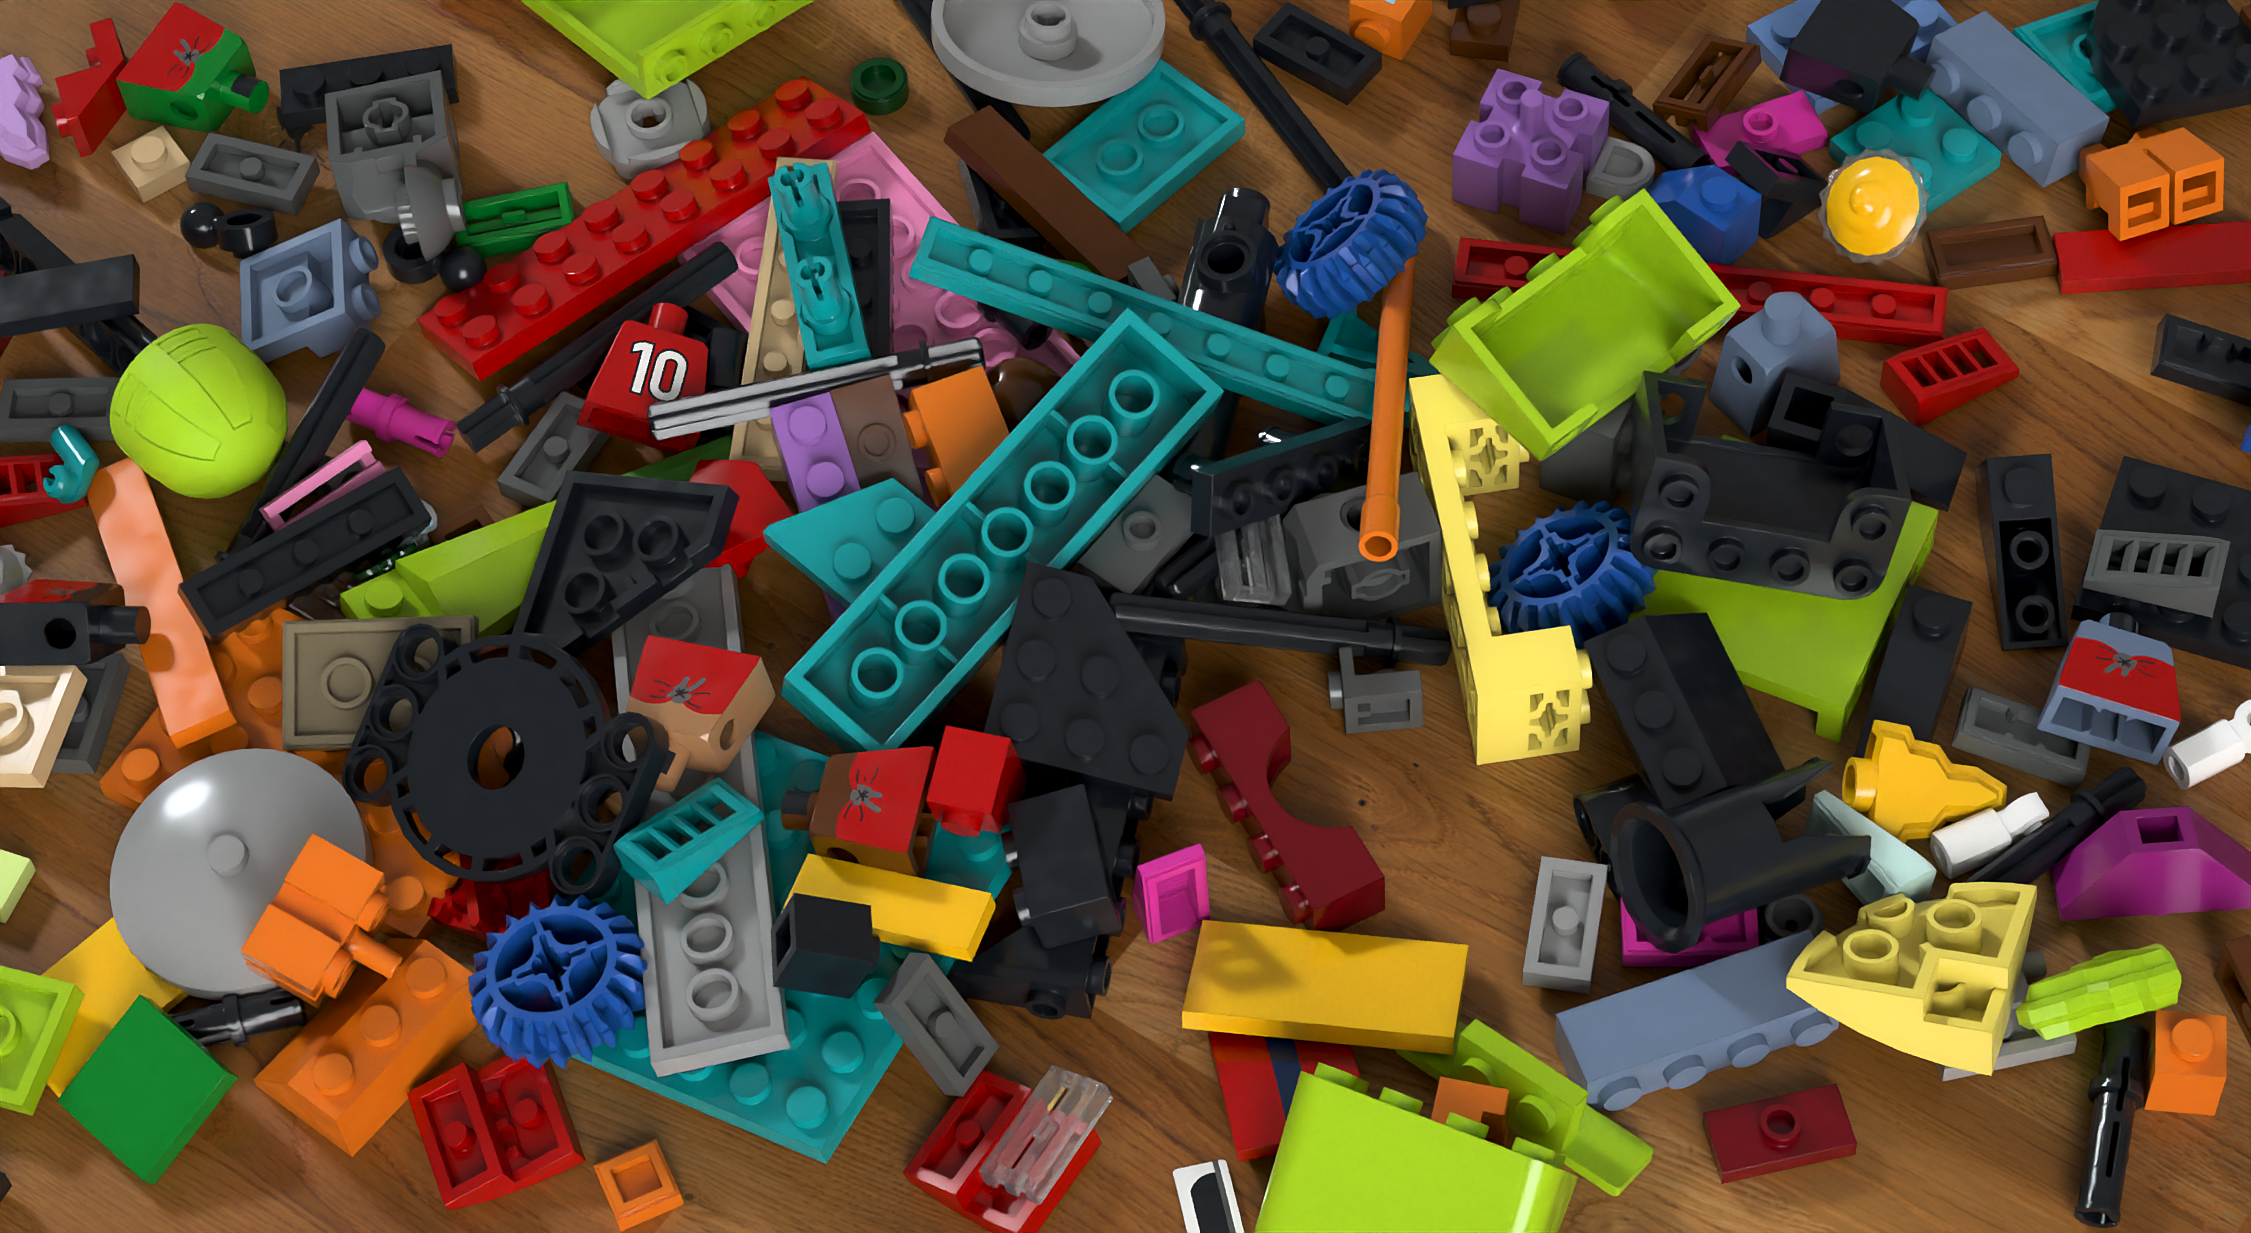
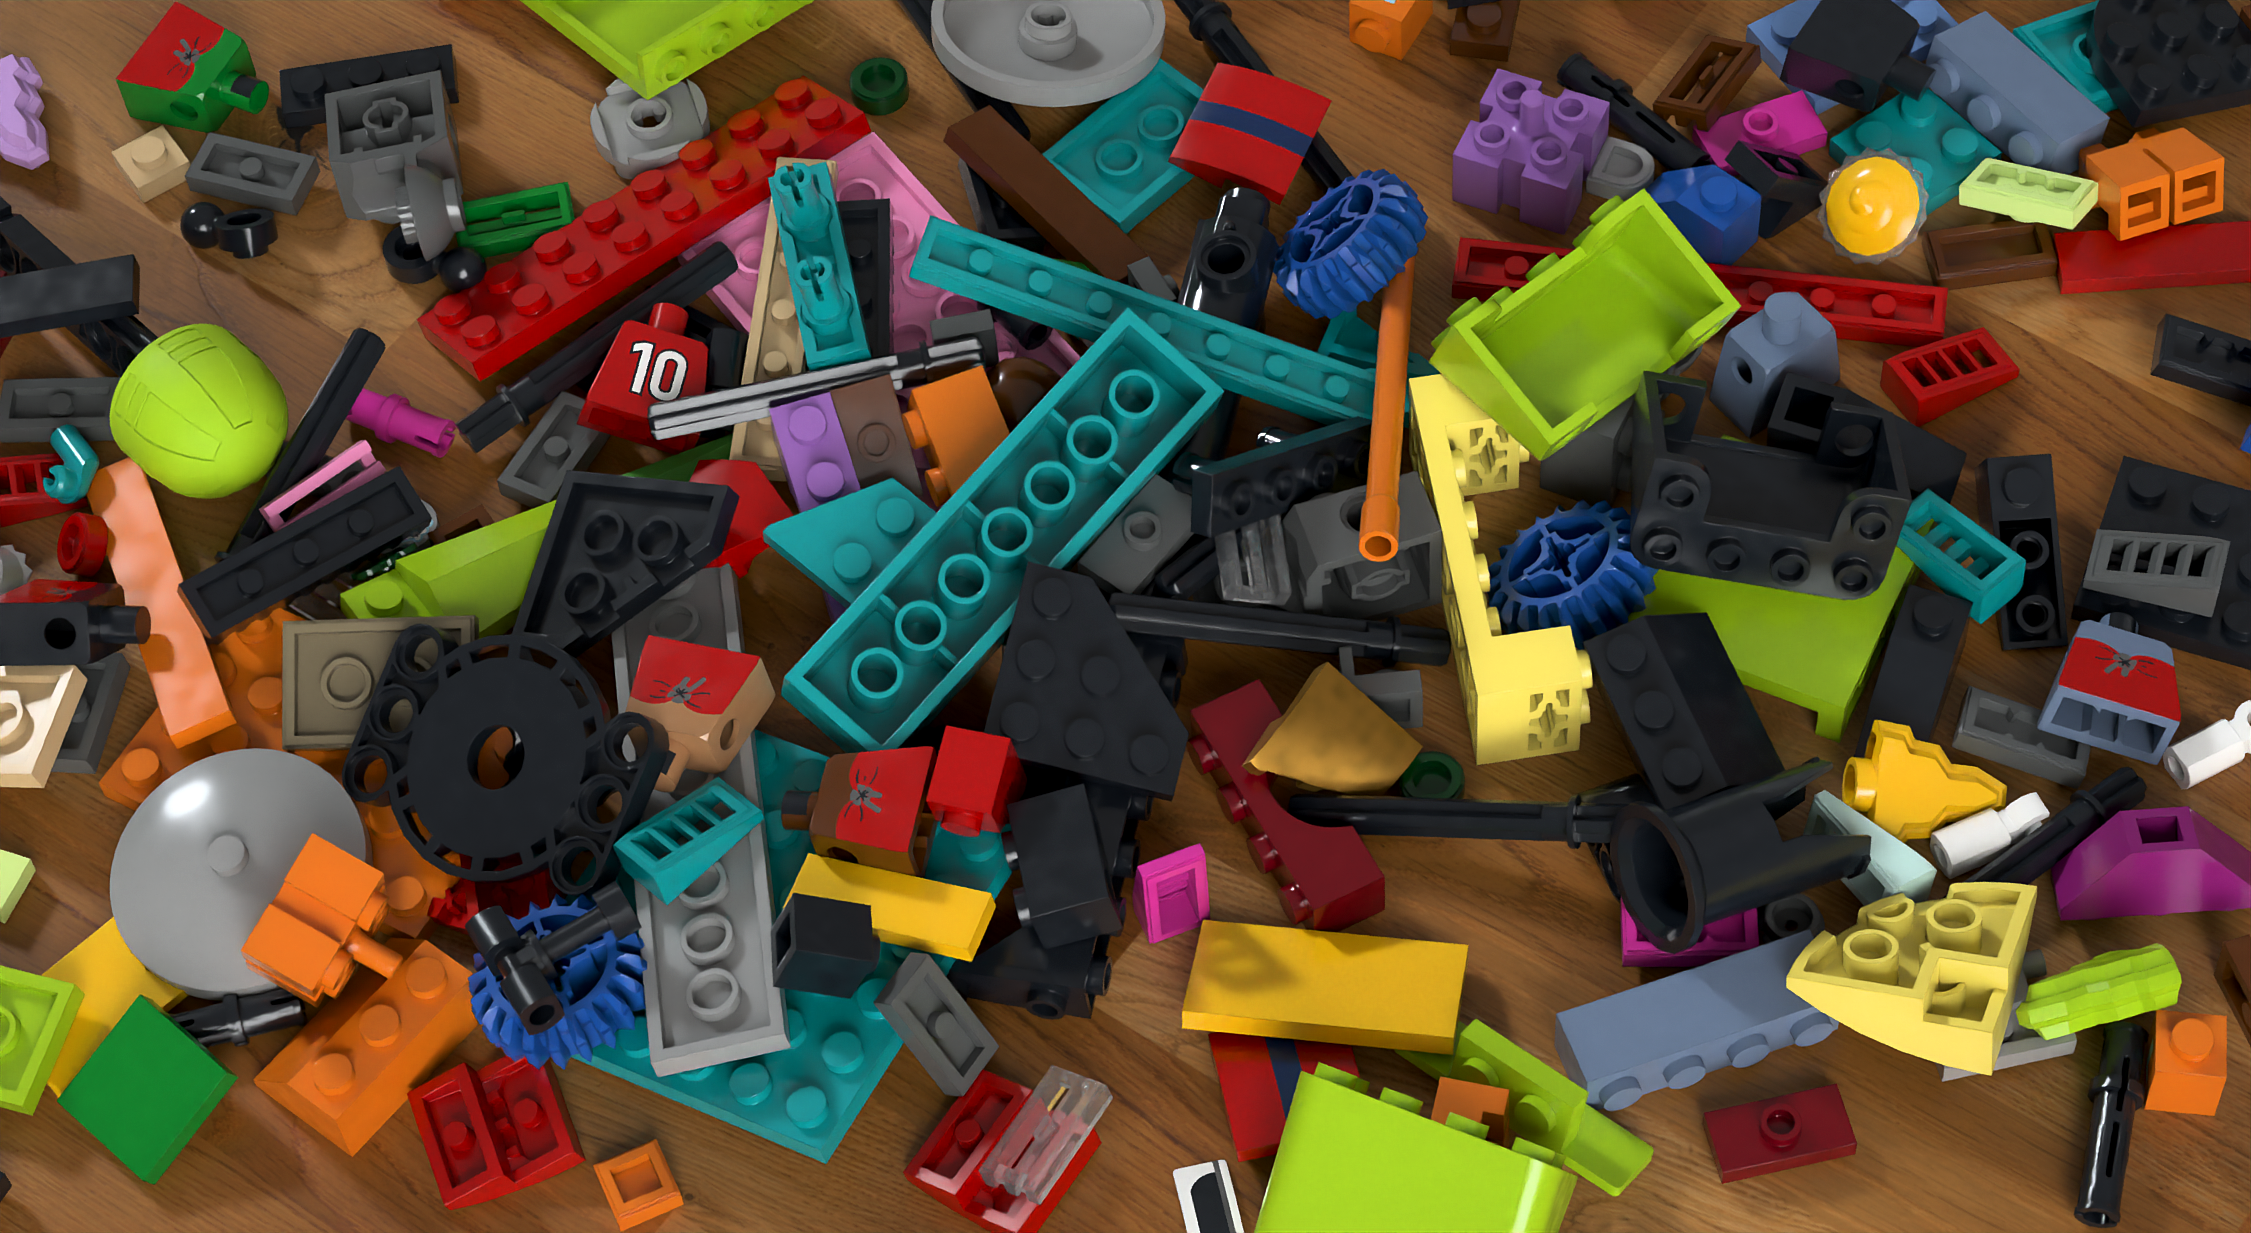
(82, 544): none -> red tile
(91, 96): red slope -> none
(308, 292): sand blue plate -> none
(528, 961): none -> black bar
(967, 325): none -> dark grey plate
(1250, 131): none -> red slope
(1317, 53): black plate -> none
(1334, 740): none -> pearl gold slope
(1433, 776): none -> dark green tile
(1461, 818): none -> black axle
(1565, 925): light grey plate -> none
(1987, 582): none -> teal slope
(2028, 193): none -> yellowish green plate

